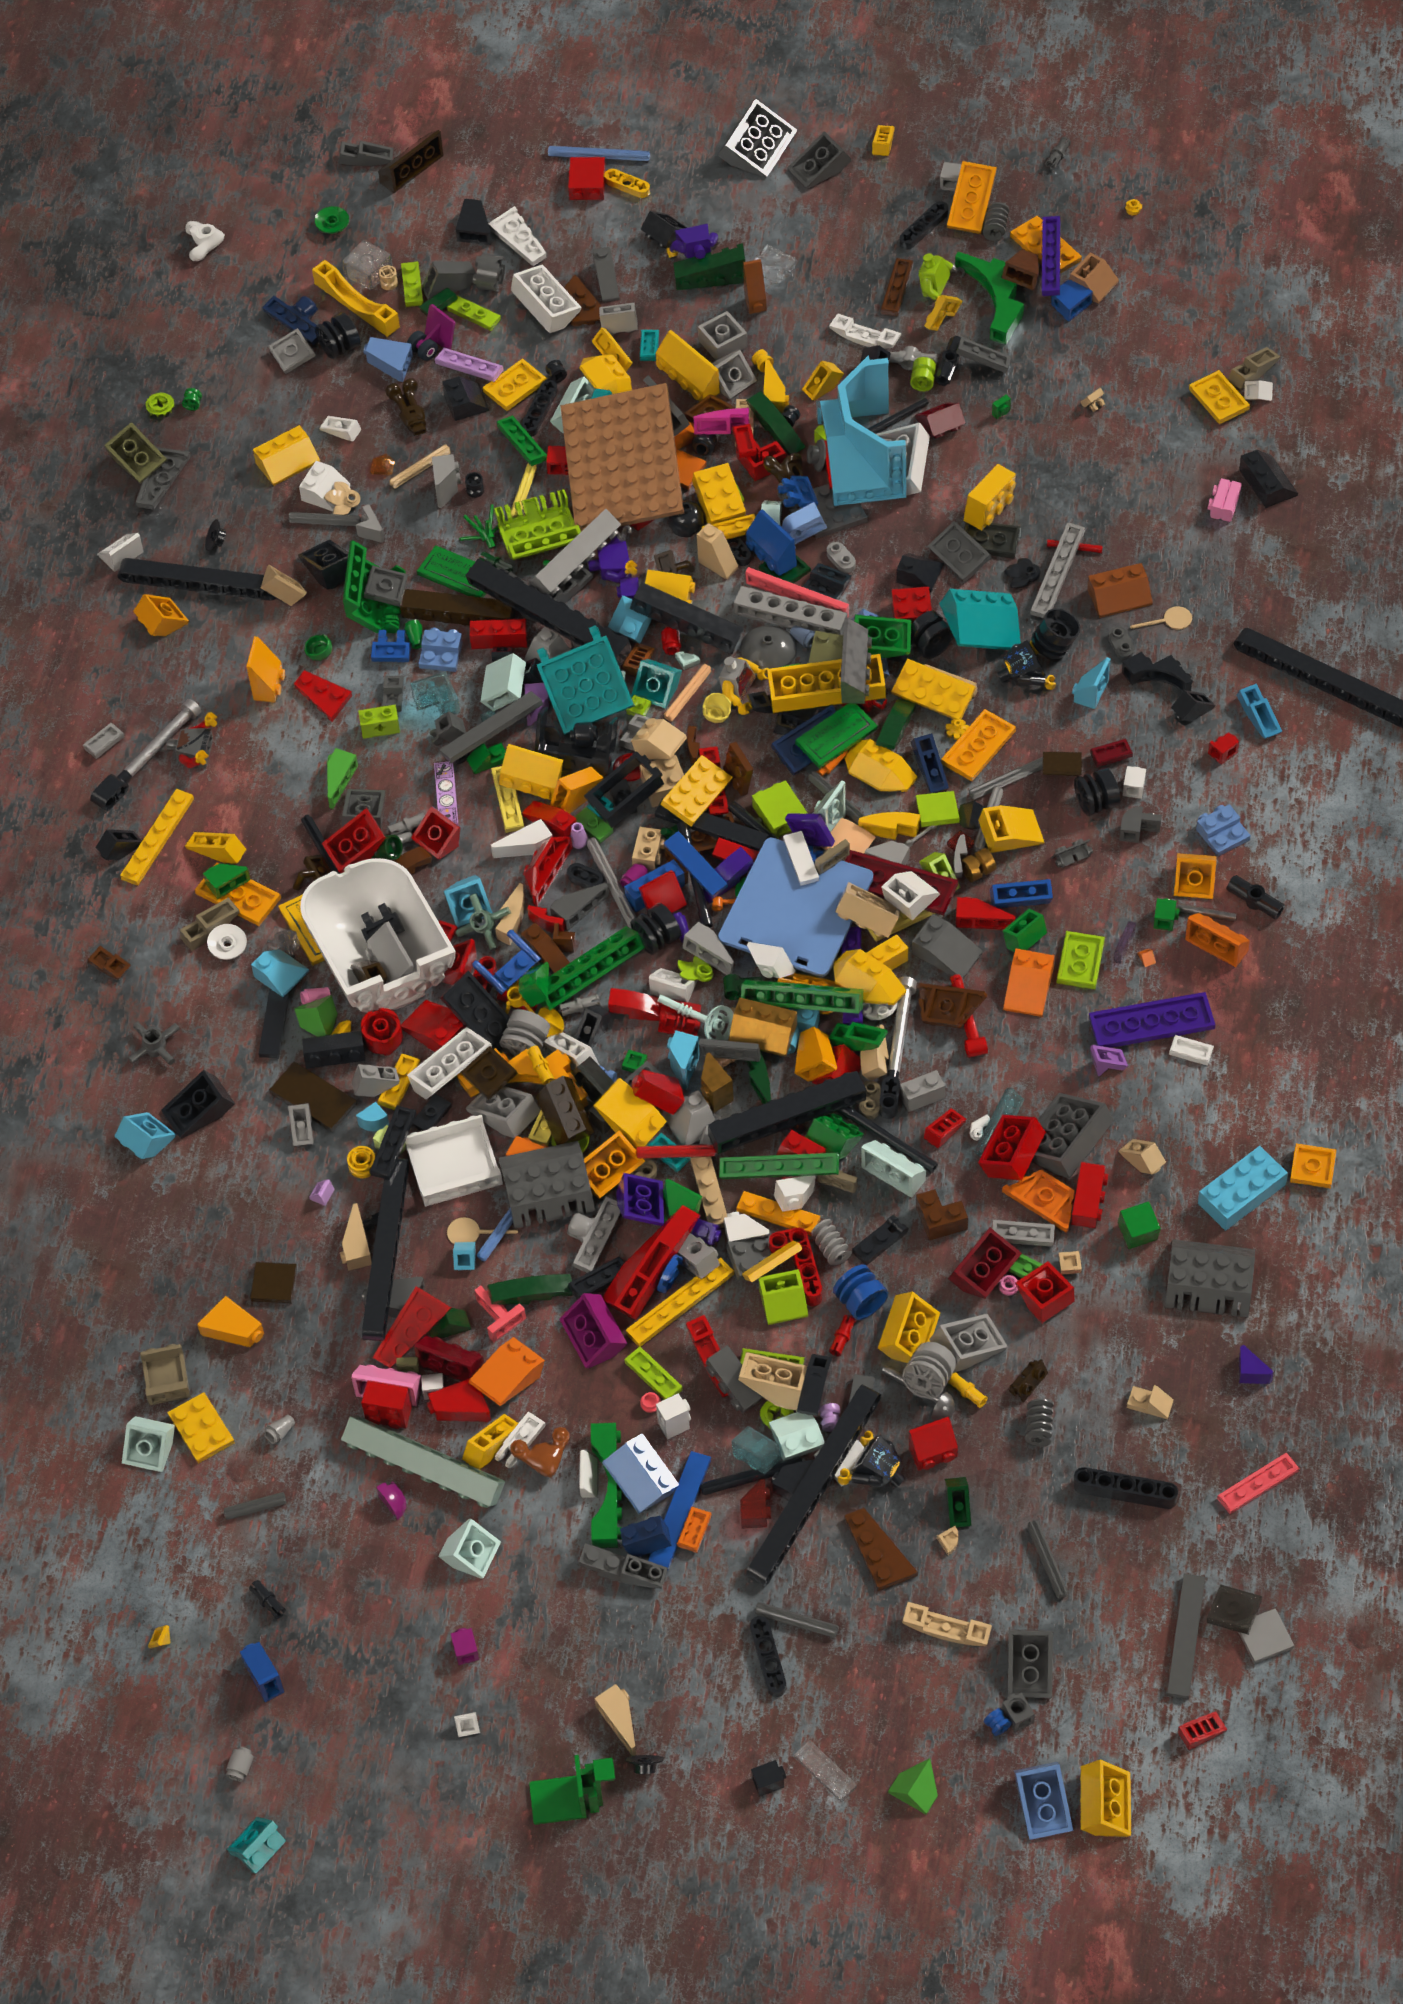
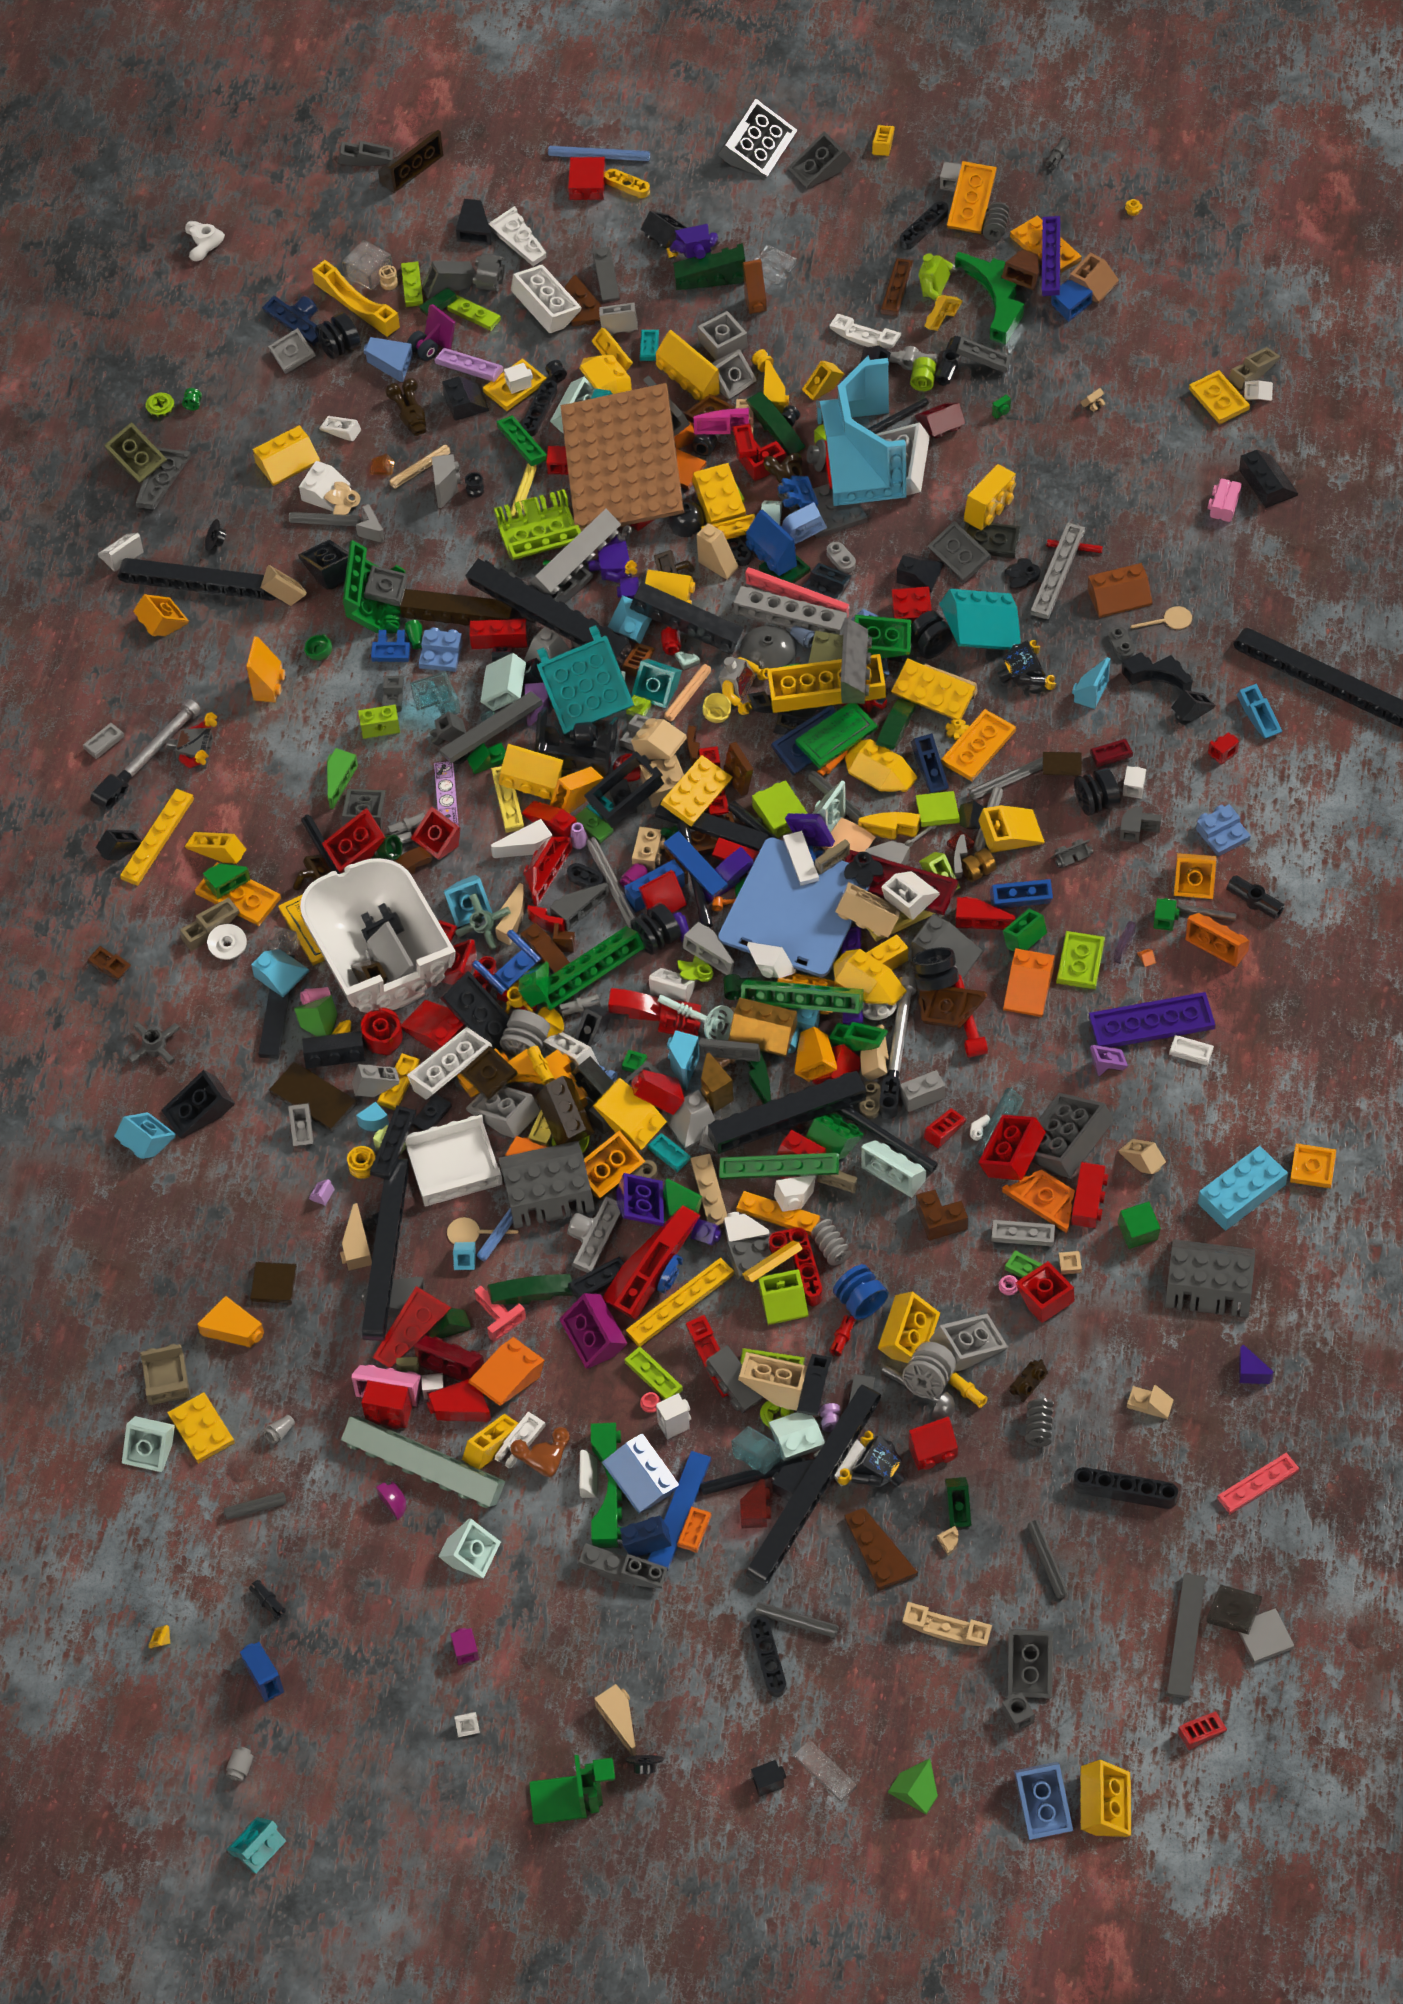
(323, 693): red wing -> none
(331, 220): green dish -> none
(449, 570): green tile -> none
(485, 534): green plant -> none
(497, 562): dark green axle -> none
(518, 377): none -> white brick
(675, 1151): red axle -> none
(698, 1256): light grey brick -> none
(863, 871): none -> black plate
(879, 1240): black plate -> none
(935, 968): none -> black wheel
(985, 1265): dark red slope -> none
(997, 1722): blue wheel -> none
(1055, 633): black wheel -> none

